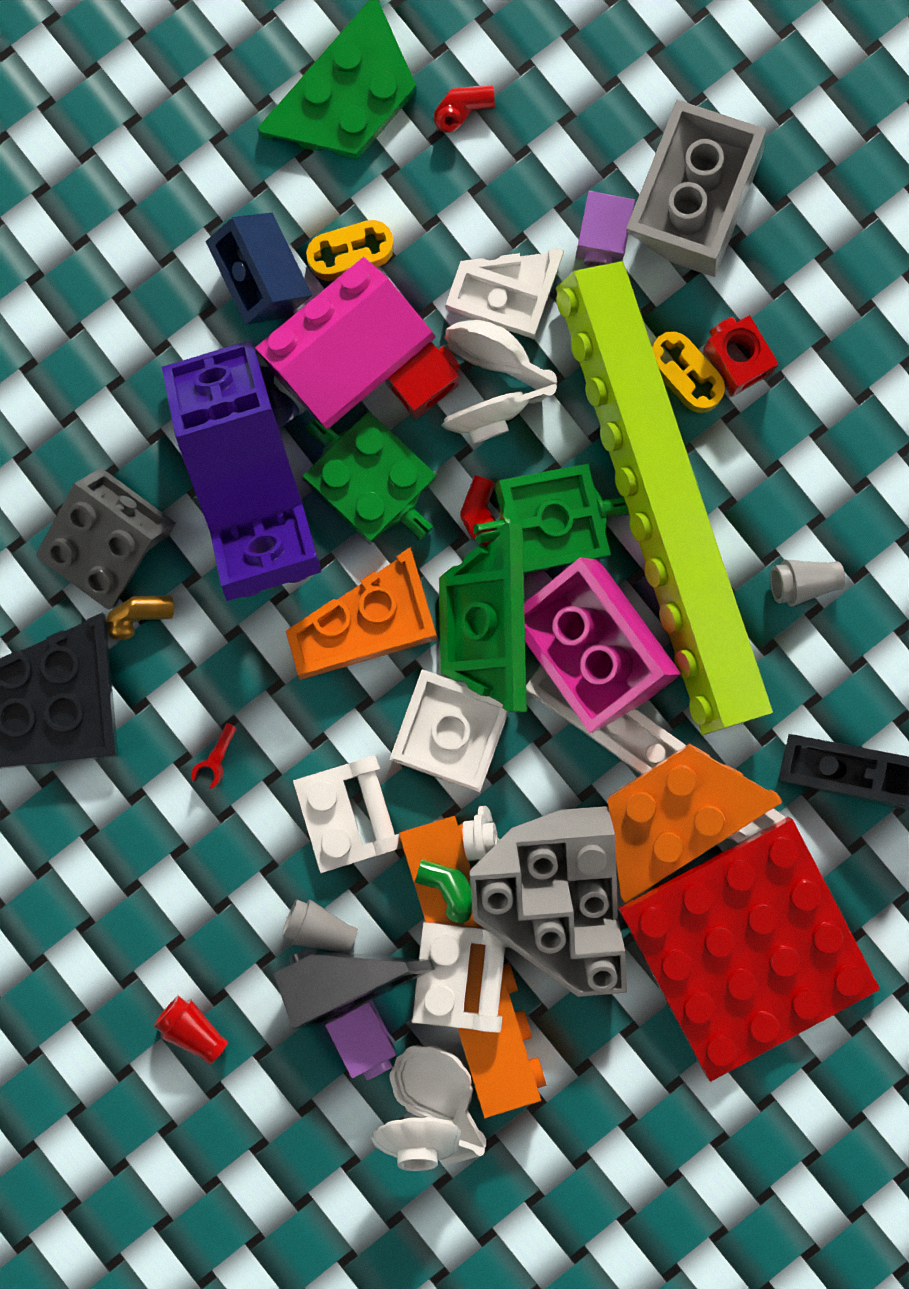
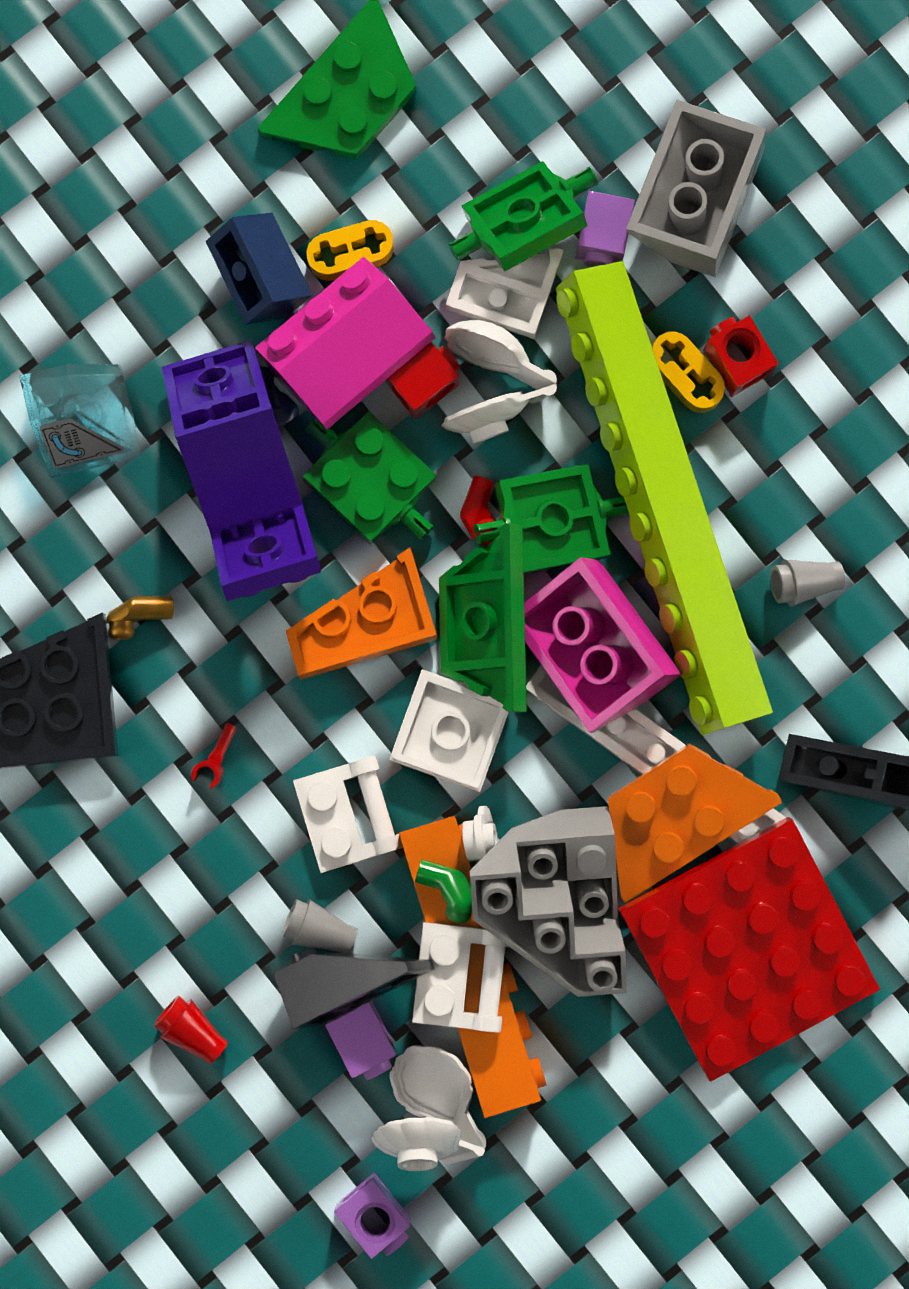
(80, 416): none -> clear light blue slope
(102, 536): dark grey bracket -> none
(365, 1196): none -> medium lavender brick
(458, 105): red arm -> none
(524, 215): none -> green plate

